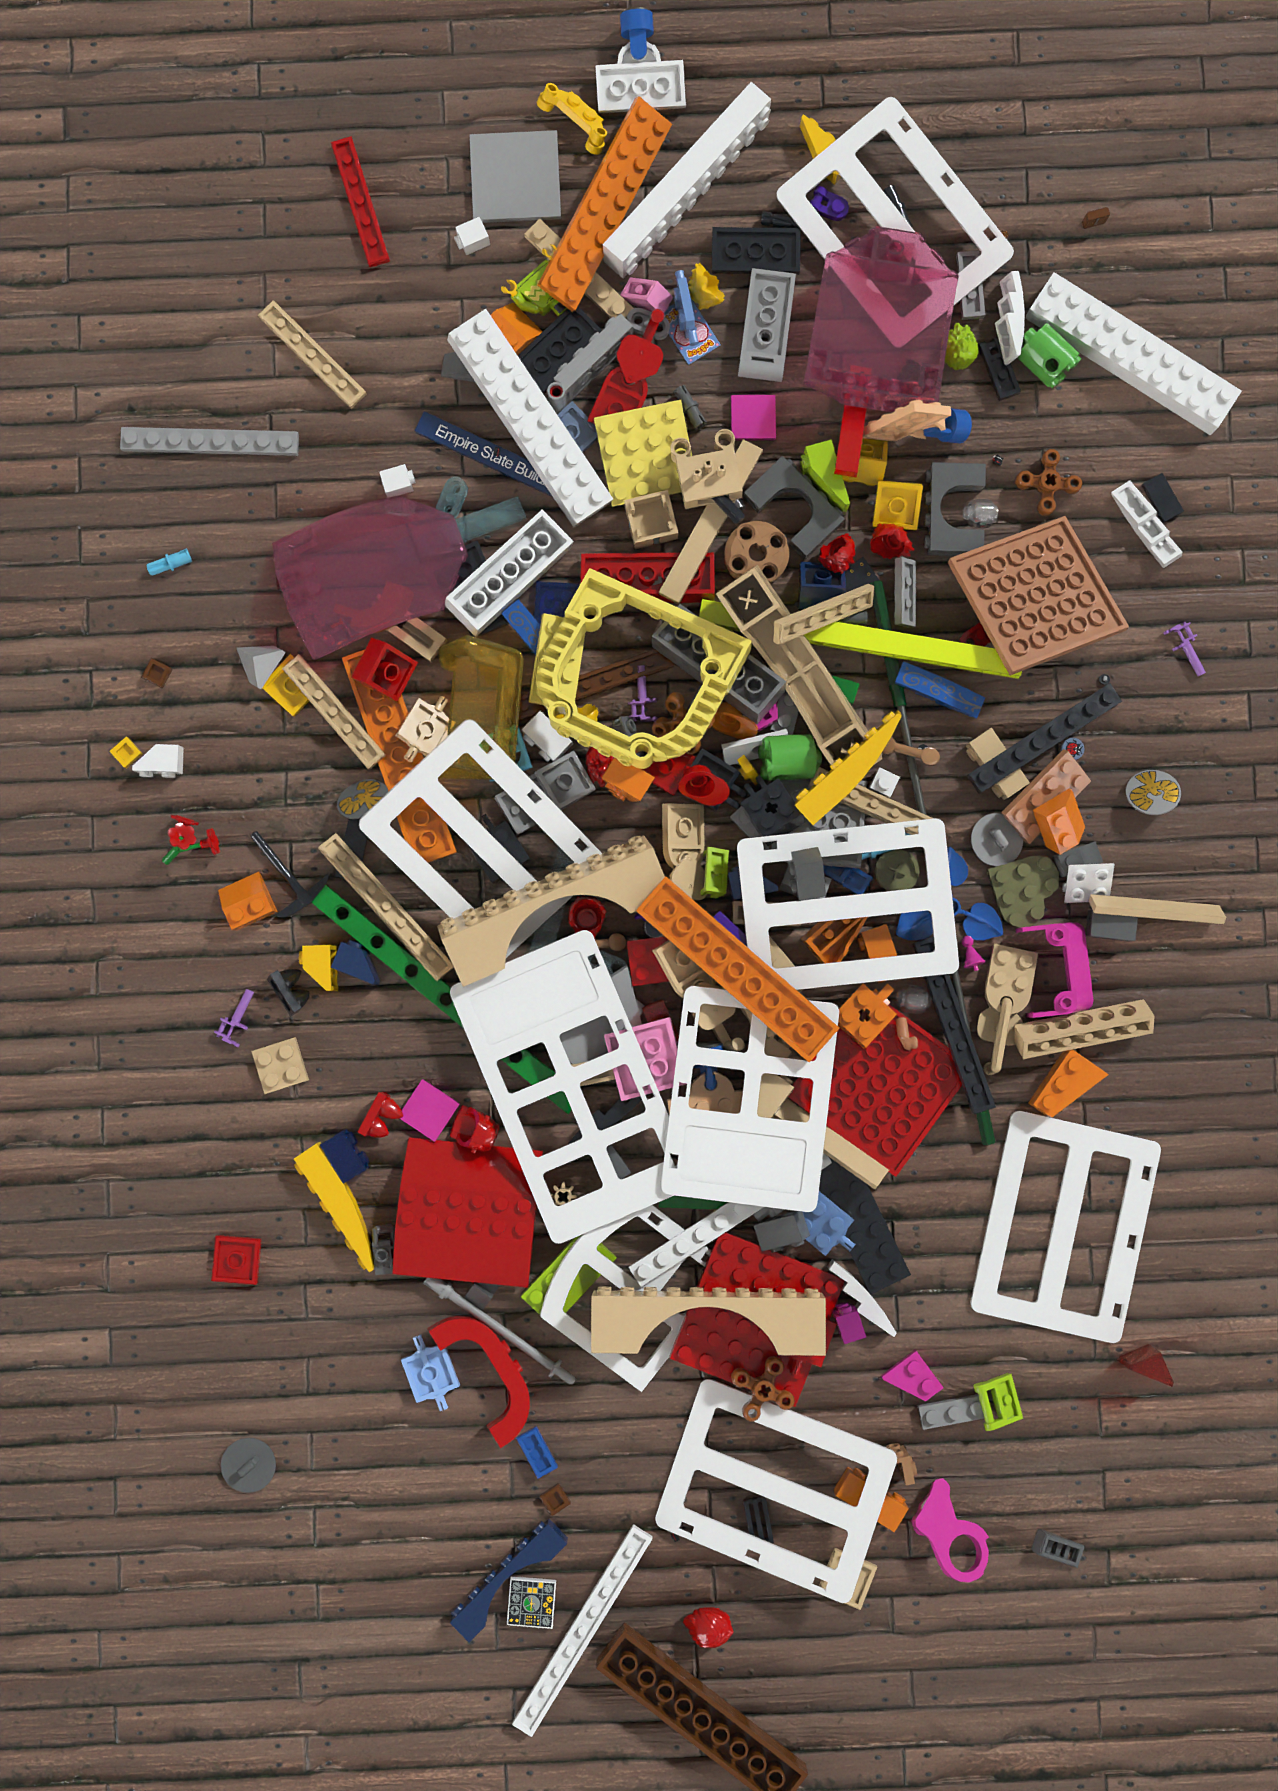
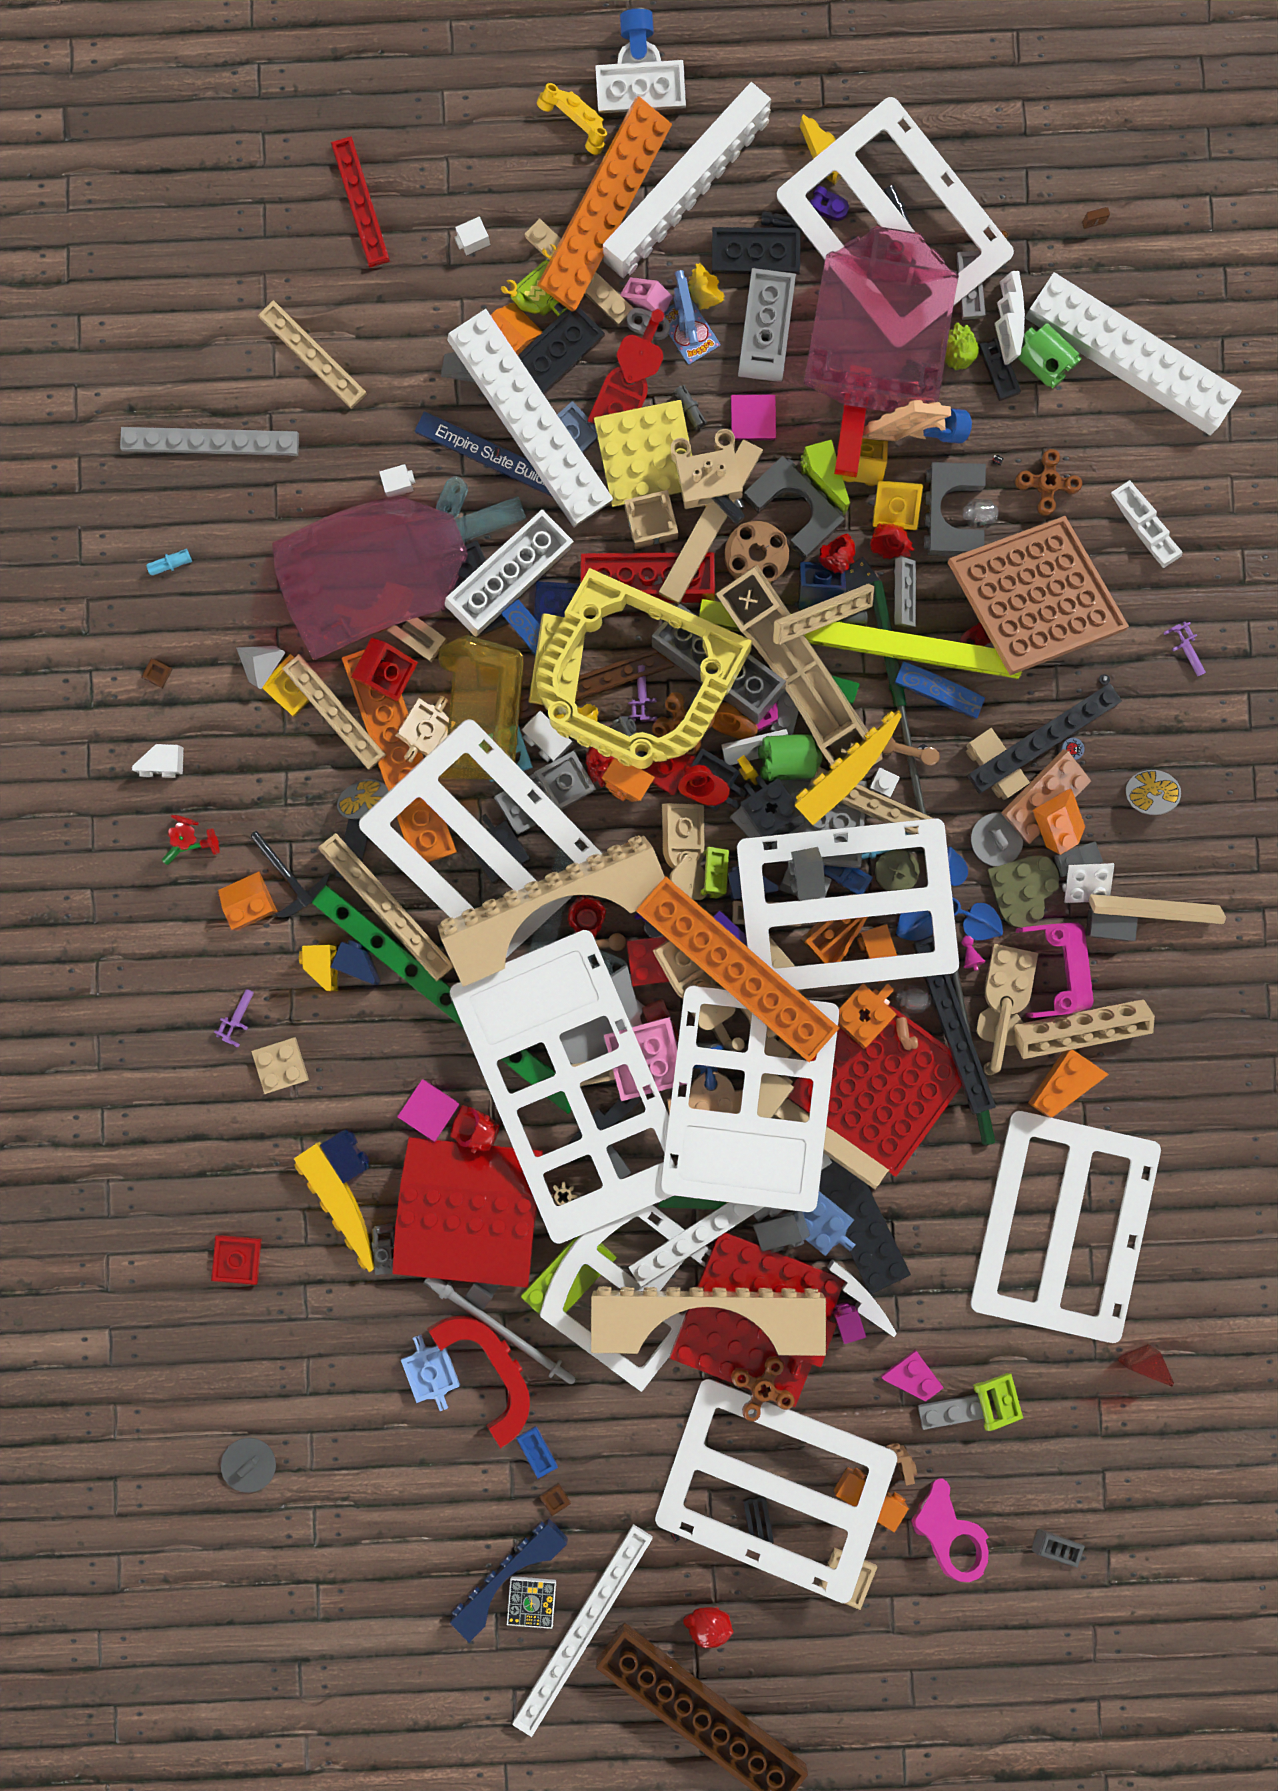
(126, 752): yellow plate -> none
(281, 984): black tile -> none
(384, 1107): red tile -> none
(515, 176): light grey tile -> none
(588, 362): light grey hinge -> none
(1162, 497): black tile -> none

